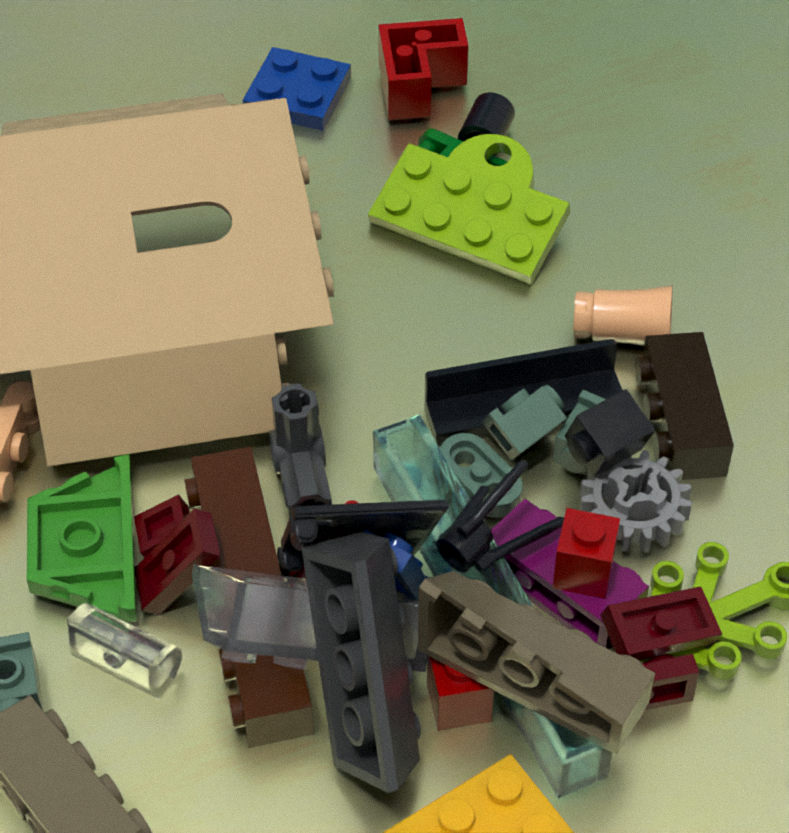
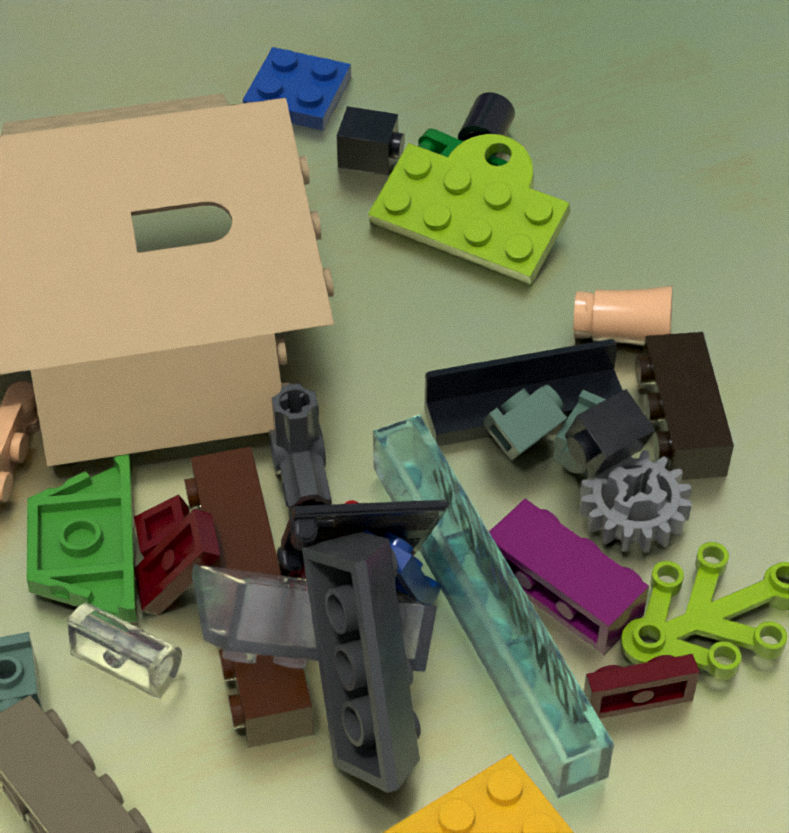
(369, 141): none -> black brick
(418, 59): red brick -> none
(456, 697): red brick -> none
(469, 537): black plant -> none
(484, 470): sand green plate -> none
(532, 659): dark tan wedge -> none
(585, 553): red brick -> none
(661, 624): dark red plate -> none

